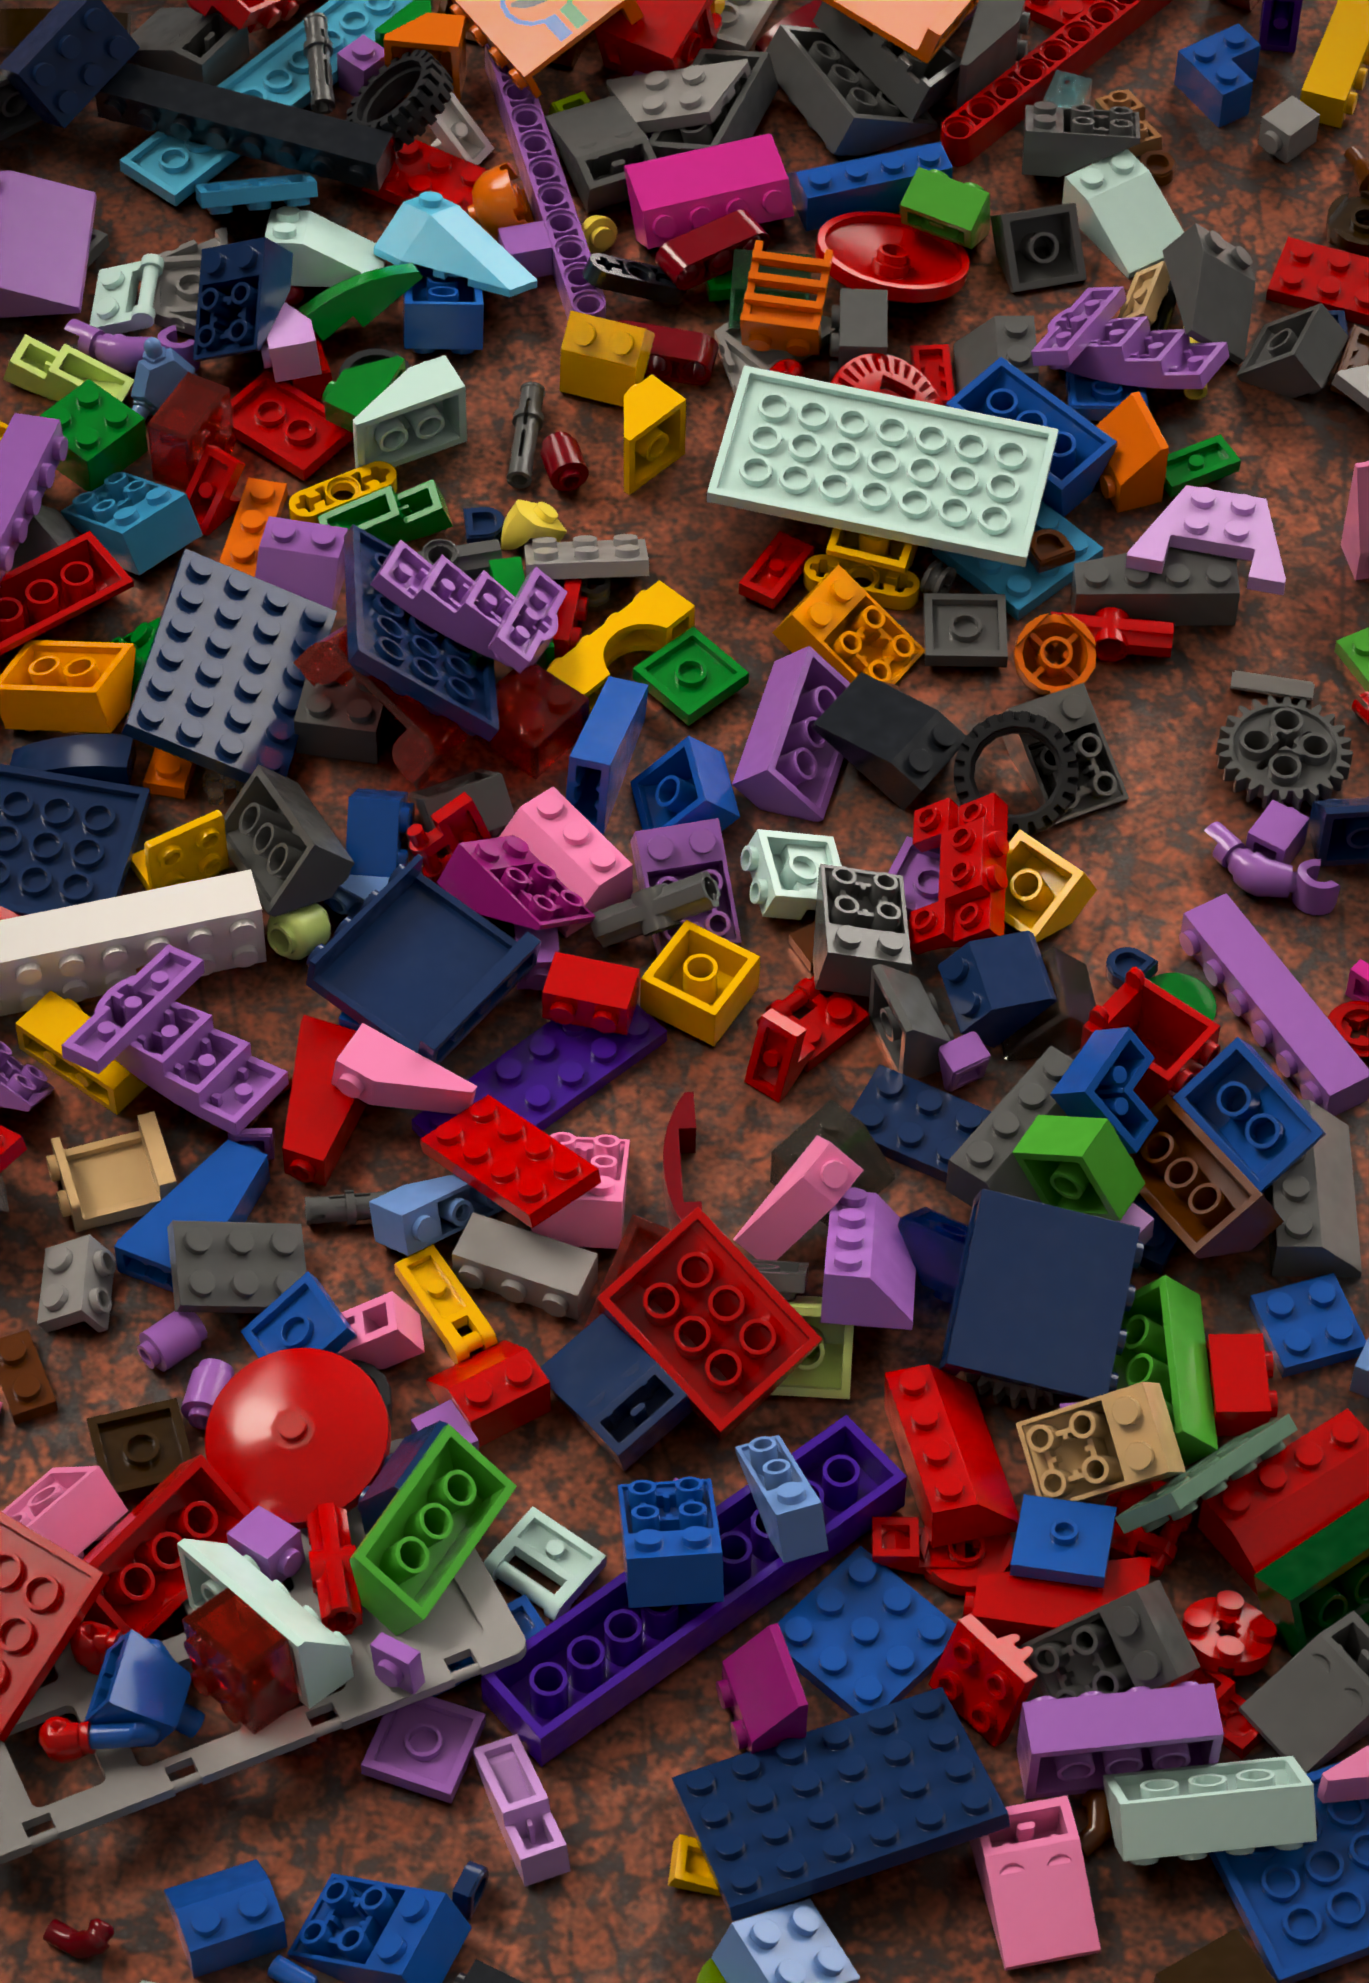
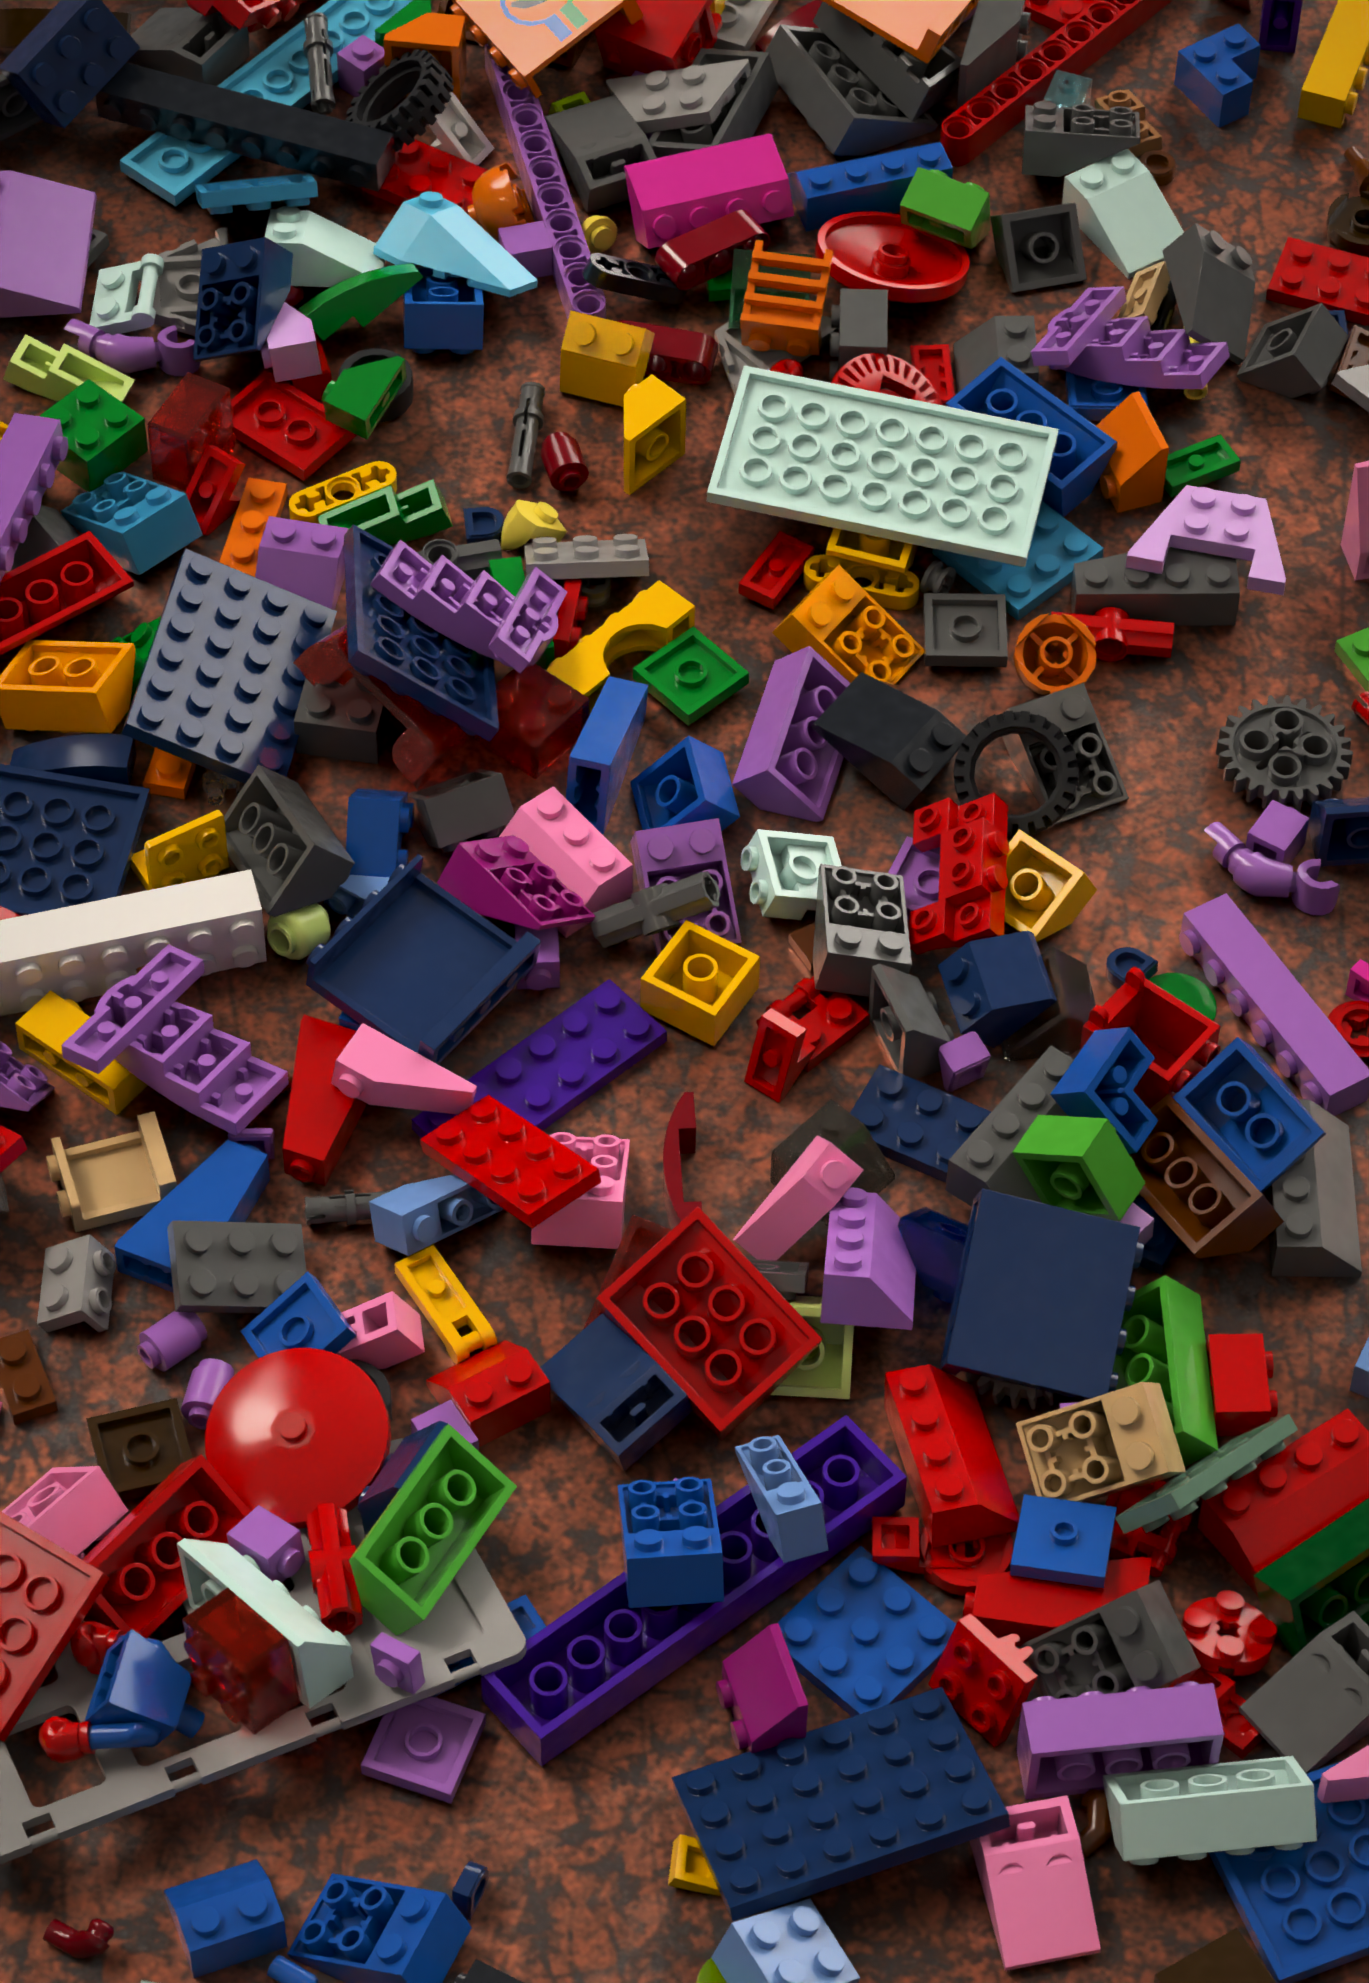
(157, 377): medium blue rock -> none
(413, 416): light aqua slope -> none
(454, 824): red plate -> none
(522, 1810): lavender slope -> none
(525, 1266): light grey brick -> none
(553, 1553): light aqua plate -> none
(590, 993): red brick -> none
(1050, 550): reddish brown tile -> none
(1272, 685): light grey tile -> none
(1289, 129): light grey brick -> none
(1307, 1325): blue plate -> none

